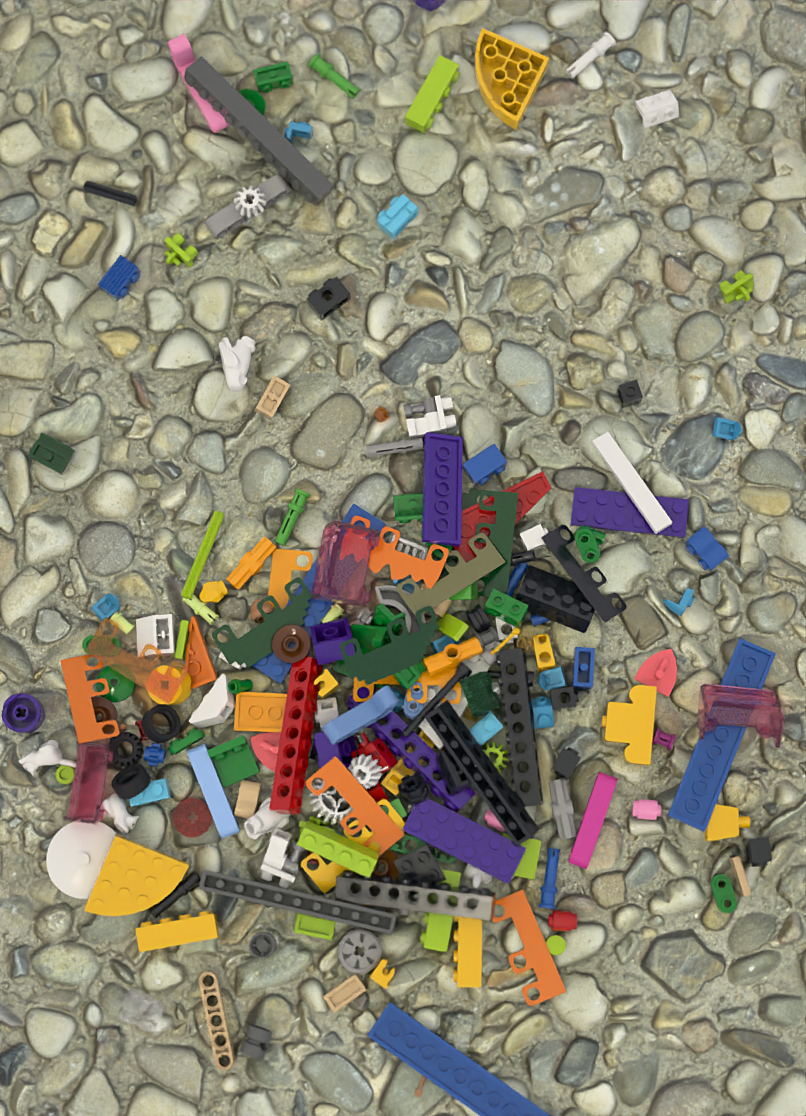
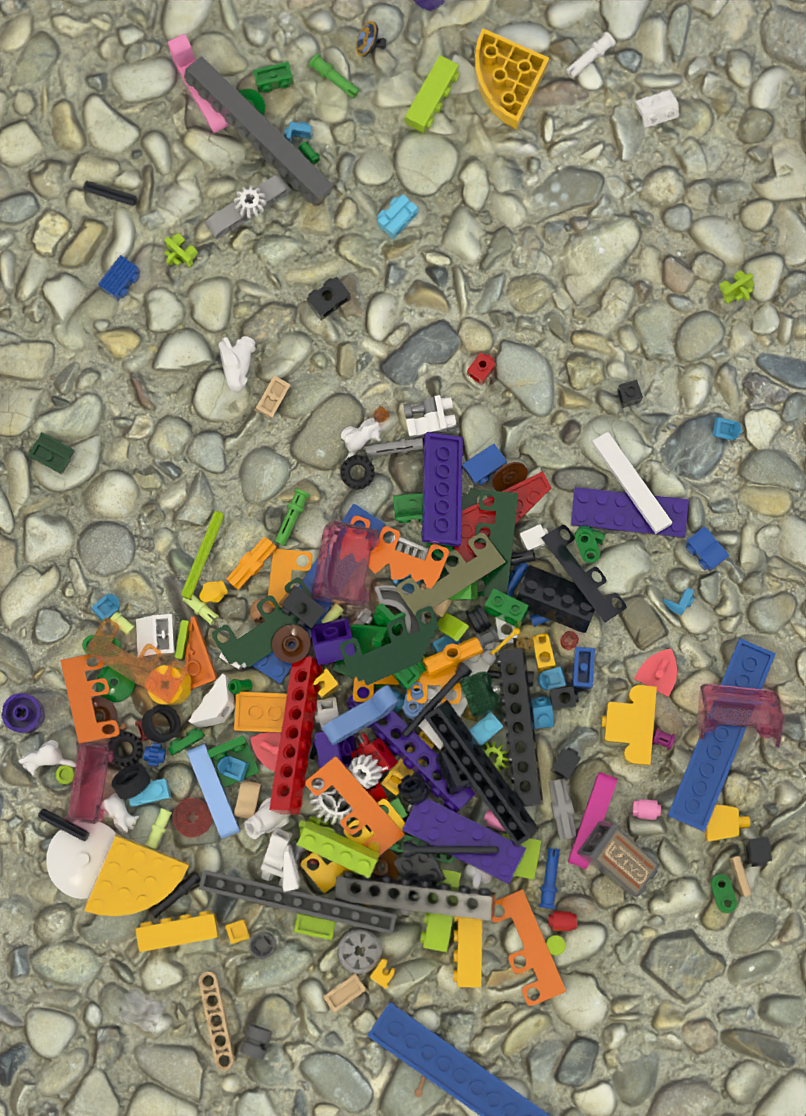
(64, 825): none -> black axle
(158, 828): none -> yellowish green pin
(233, 767): none -> dark azure plate
(237, 931): none -> yellow tile
(290, 873): none -> white slope
(309, 152): none -> green pin
(312, 612): none -> black brick
(357, 437): none -> white animal
(357, 460): none -> black tyre
(368, 39): none -> shield
(411, 849): none -> black piece
(481, 368): none -> red brick
(509, 476): none -> reddish brown dish
(573, 636): none -> clear red bush
(619, 858): none -> slope

